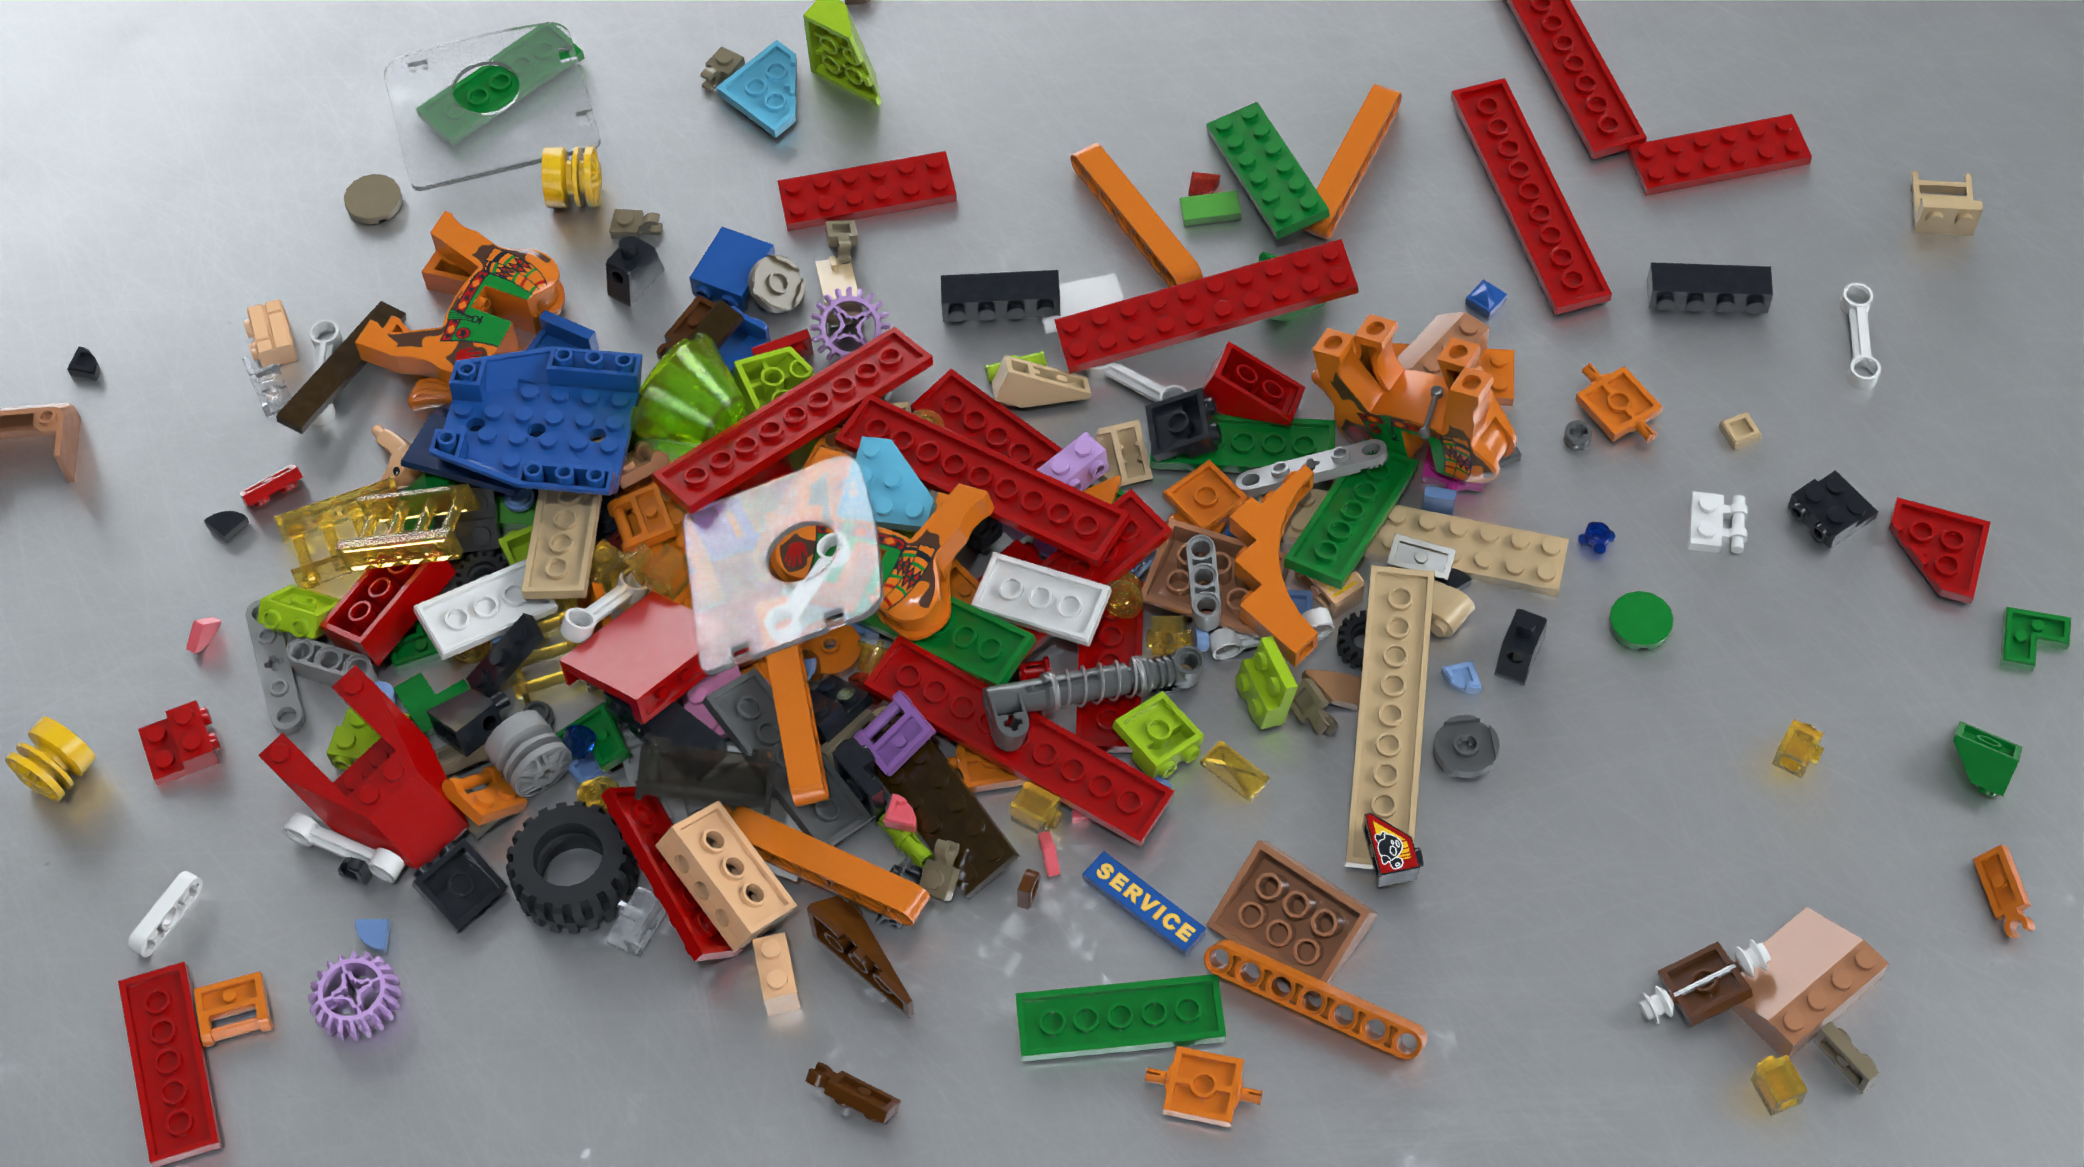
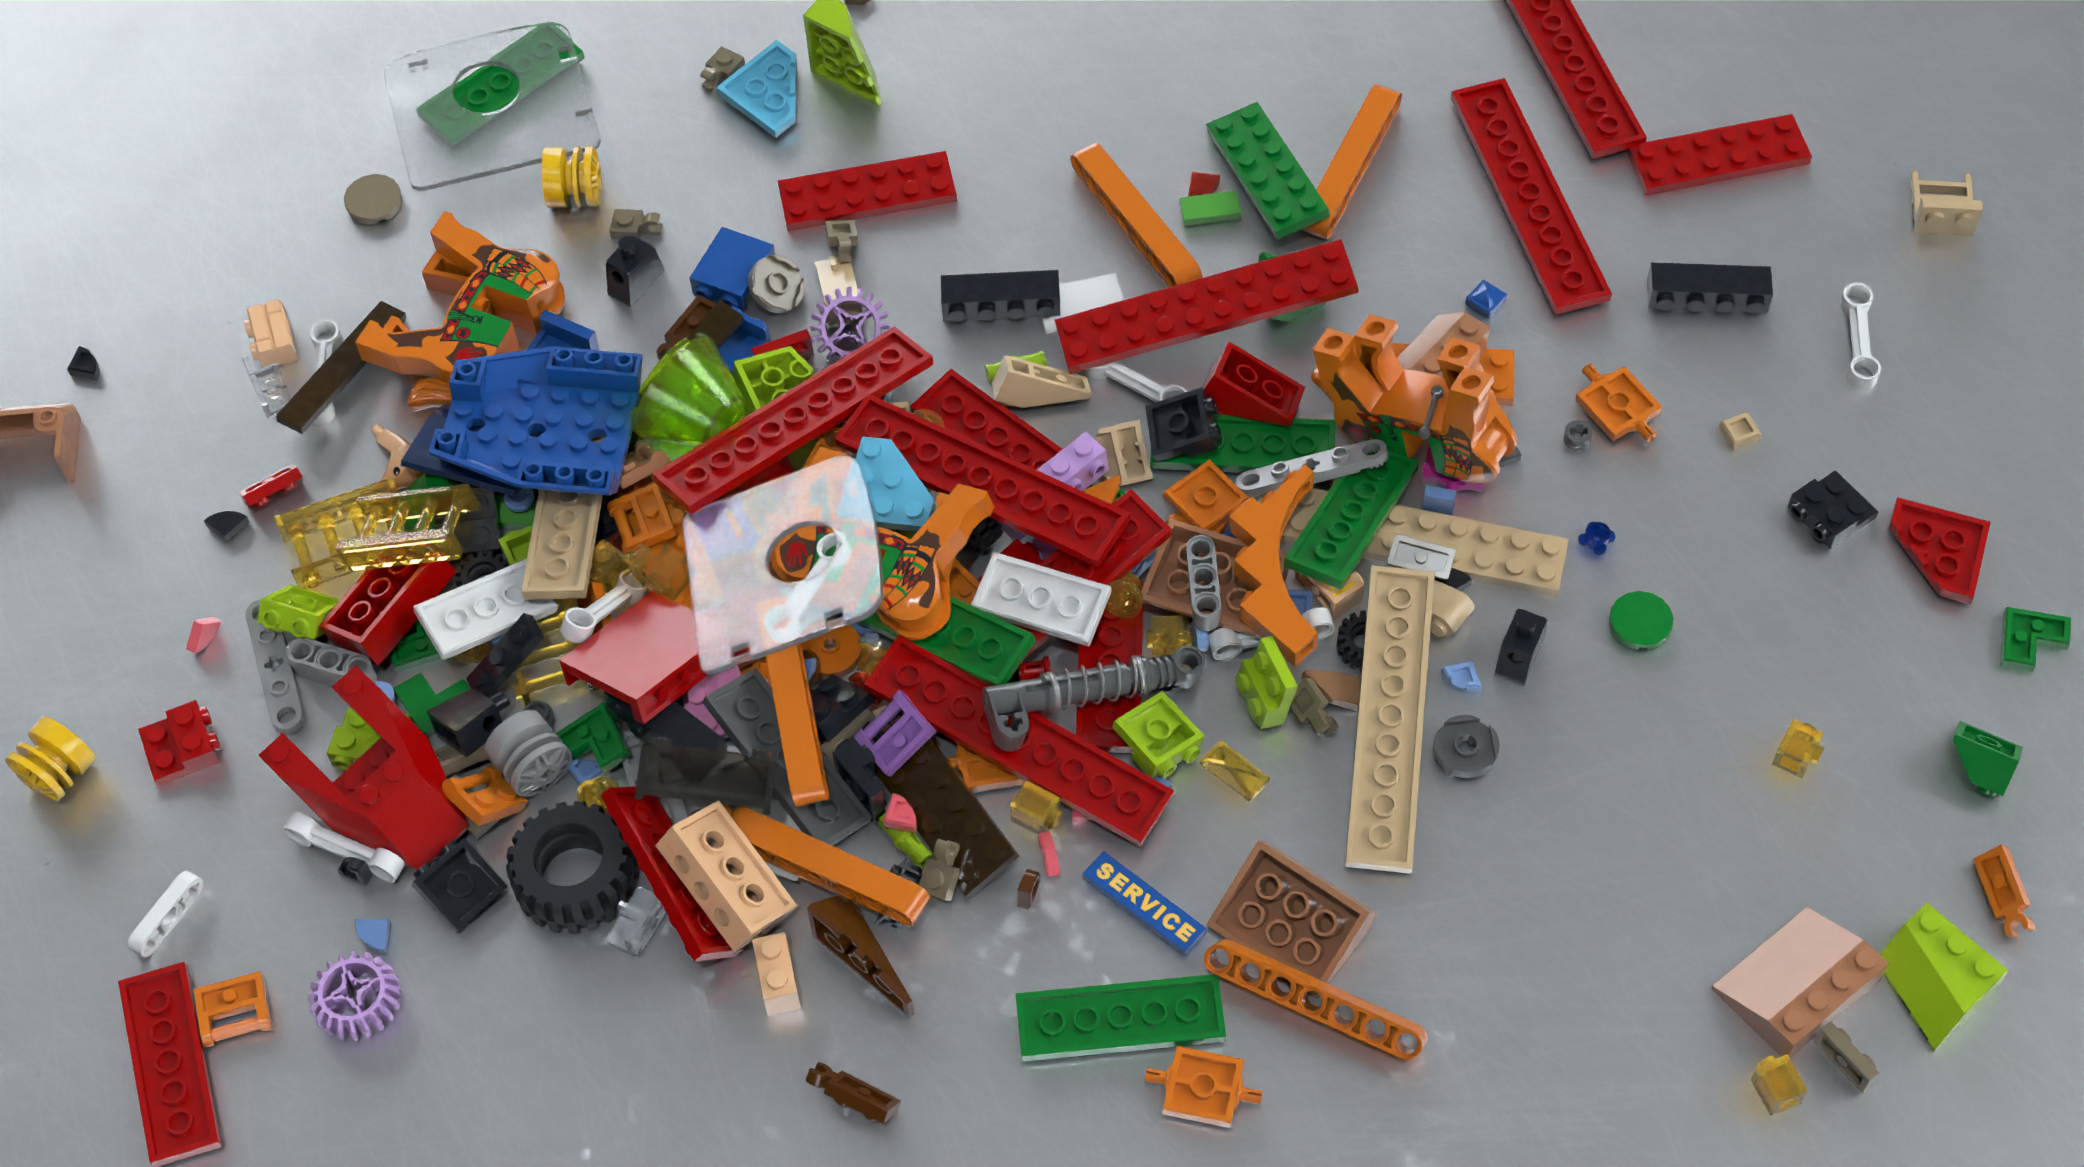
(579, 740): clear blue tile -> none
(1391, 852): slope -> none
(1705, 983): reddish brown plate -> none
(1707, 518): white plate -> none
(1939, 973): none -> lime wedge

